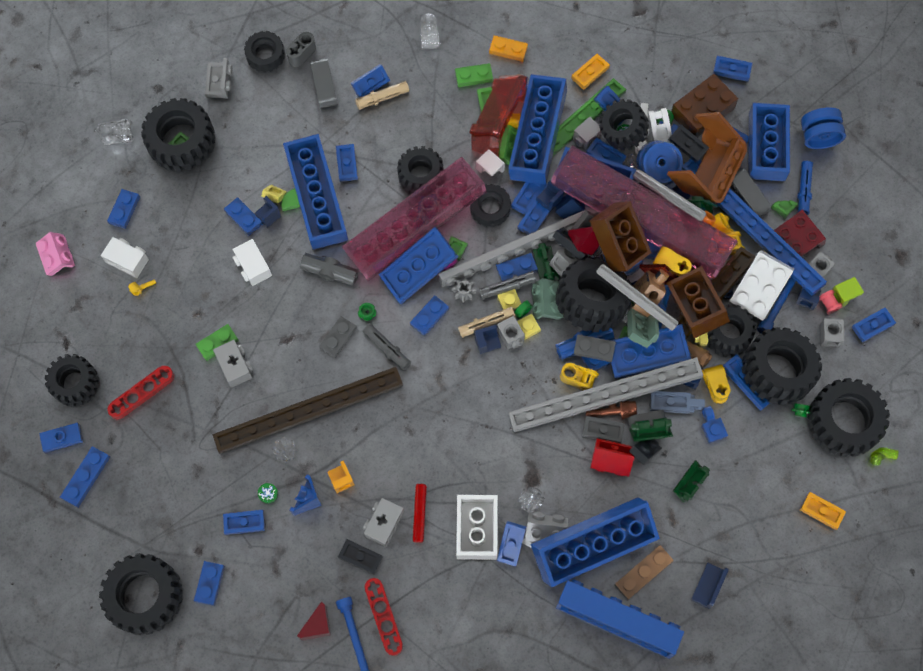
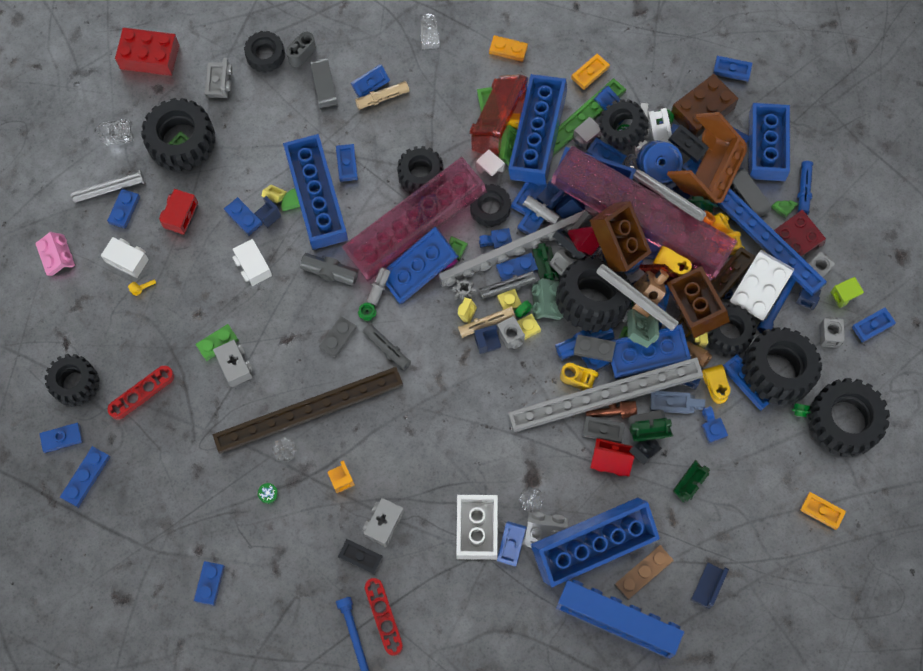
(108, 186): none -> light grey axle
(122, 576): black tyre -> none
(147, 51): none -> red brick
(178, 211): none -> red brick
(244, 522): blue plate -> none
(307, 498): blue slope -> none
(317, 624): dark red slope -> none
(378, 286): none -> light grey axle
(419, 513): red axle -> none
(429, 315): blue plate -> none
(466, 310): none -> light yellow plate
(474, 75): bright green plate -> none
(497, 239): none -> blue plate
(541, 210): none -> light grey pin
(823, 128): blue wheel -> none
(830, 302): coral bush -> none
(882, 453): clear neon green arm -> none

